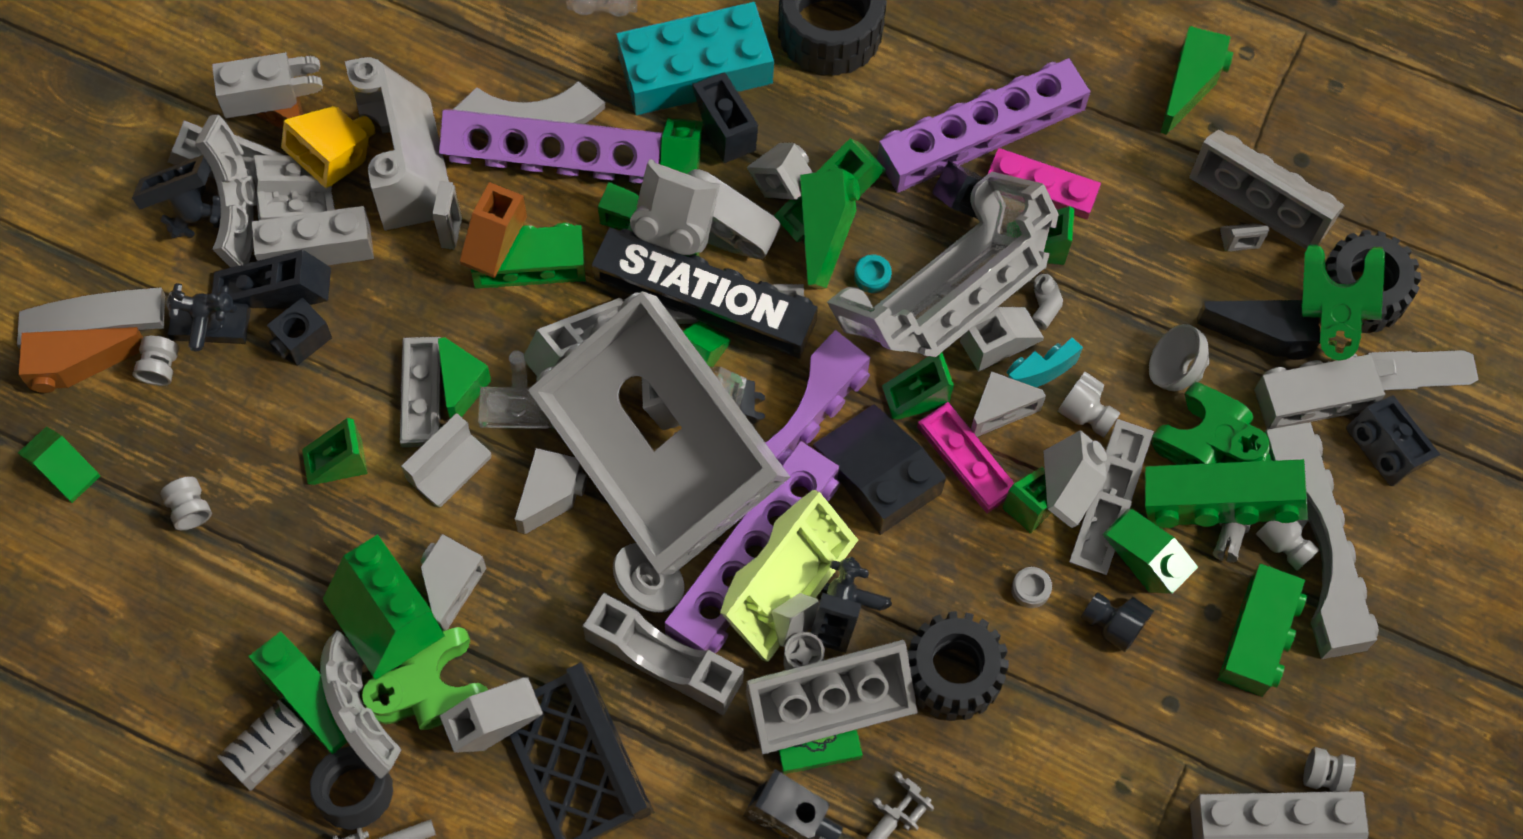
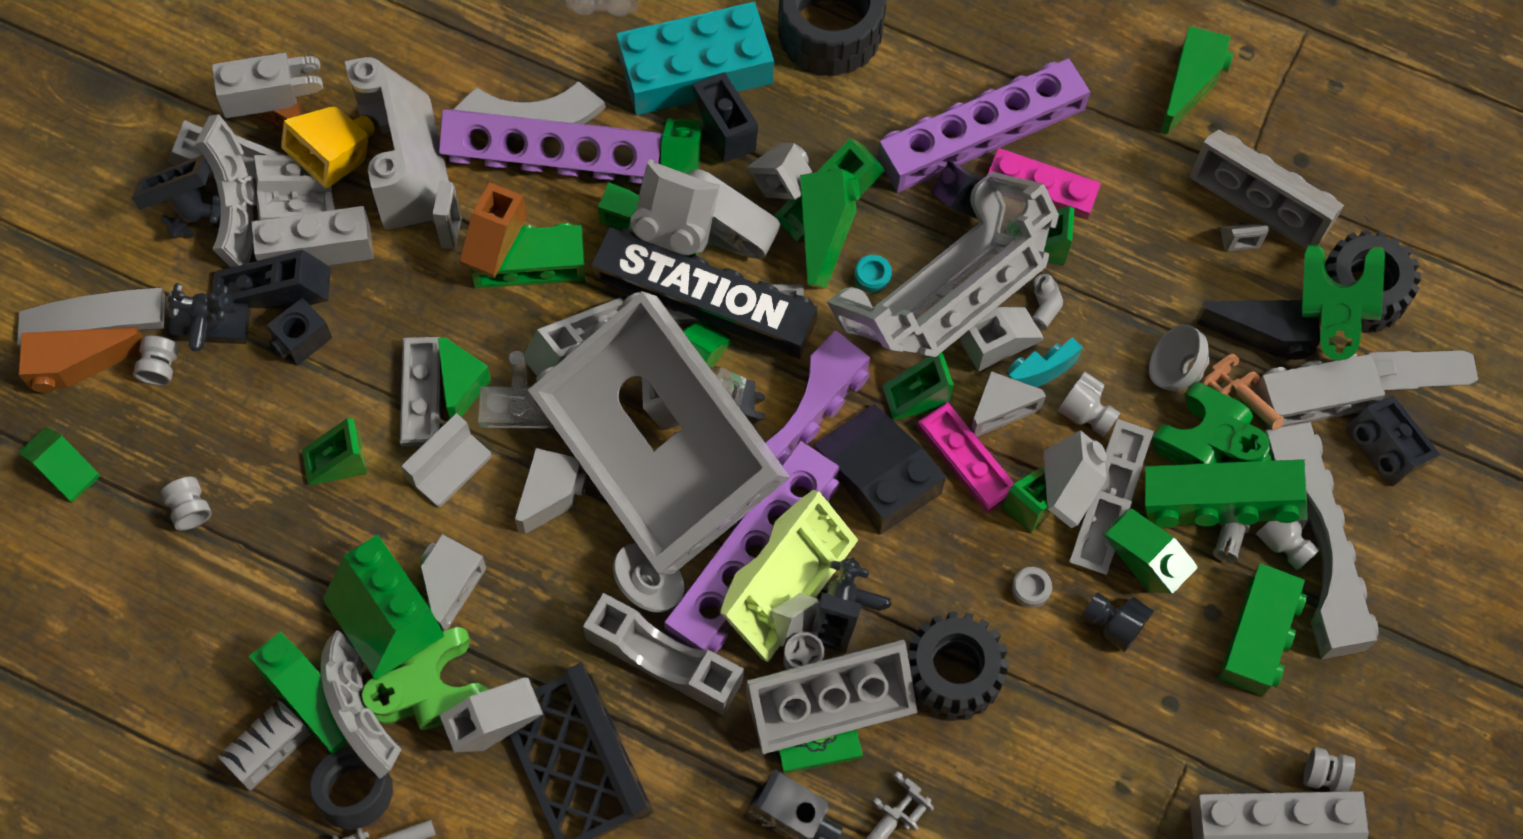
(1242, 390): none -> nougat piece

